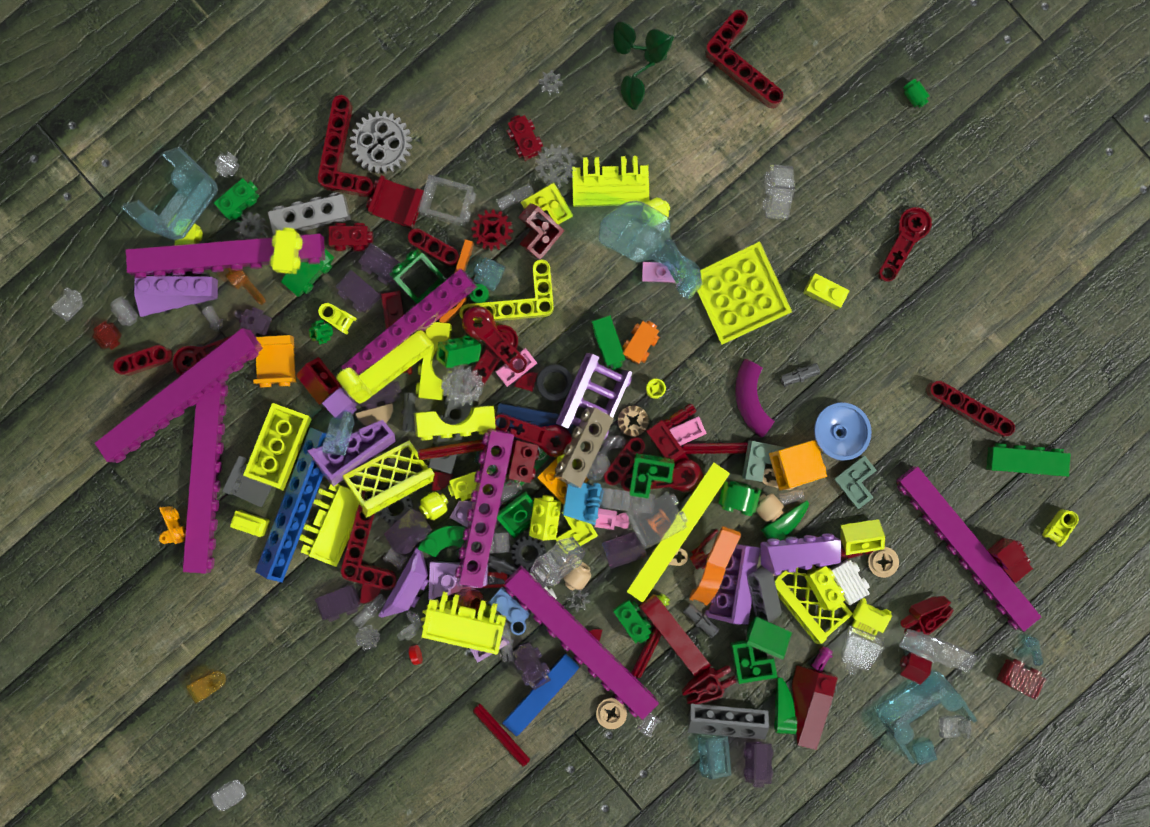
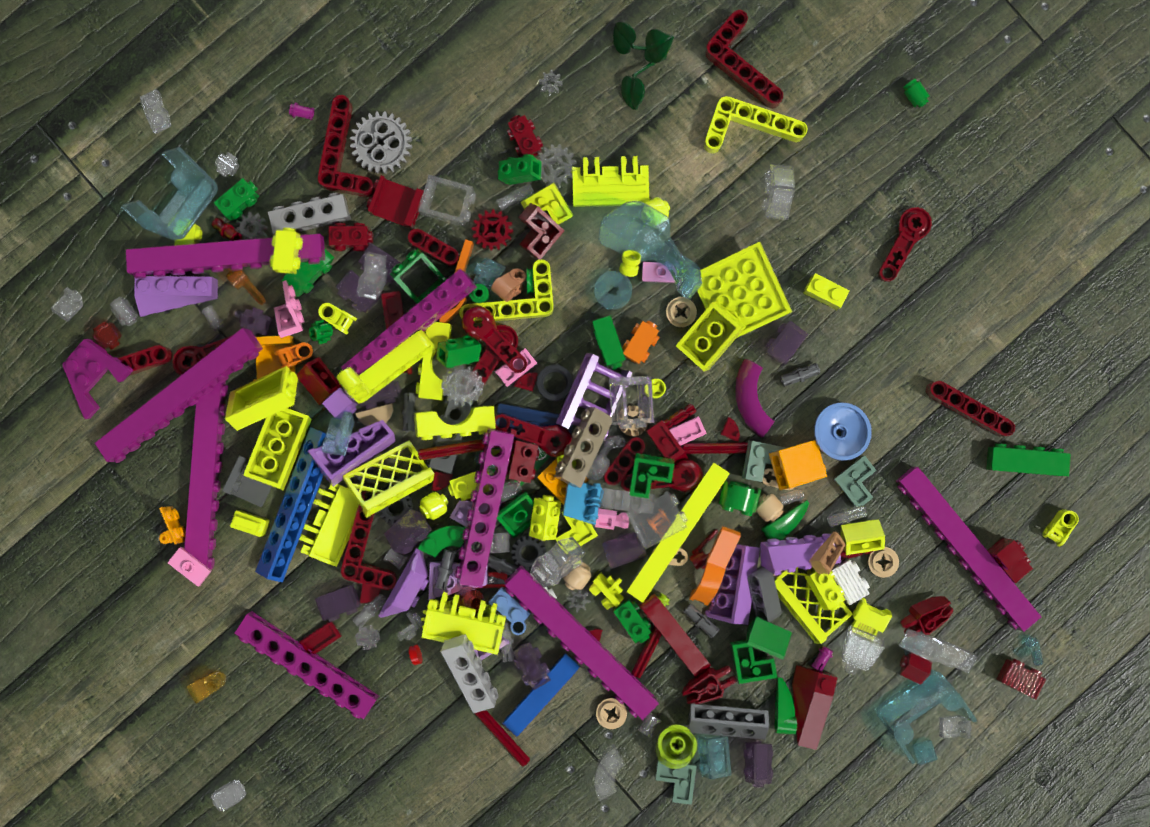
(86, 368): none -> magenta wing
(155, 112): none -> clear slope
(189, 566): none -> bright pink plate
(226, 230): none -> dark red pin
(261, 398): none -> neon yellow piece
(288, 316): none -> bright pink bracket
(292, 355): none -> orange piece
(301, 111): none -> magenta pin
(317, 664): none -> magenta brick
(321, 638): none -> dark red tile
(374, 276): none -> clear brick
(445, 569): none -> dark grey pin
(474, 686): none -> light grey brick
(509, 284): none -> nougat piece
(519, 170): none -> green brick
(530, 283): none -> green piece
(603, 285): none -> clear light blue plate
(606, 770): none -> clear brick
(609, 588): none -> neon yellow hips
(619, 401): none -> clear window
(630, 262): none -> neon yellow wheel
(681, 302): none -> tan gear
(682, 779): none -> sand green plate
(685, 742): none -> lime brick
(710, 336): none -> neon yellow brick
(731, 430): none -> dark red tile
(751, 121): none -> neon yellow beam
(786, 342): none -> clear purple brick
(823, 559): none -> medium nougat slope
(846, 516): none -> clear axle

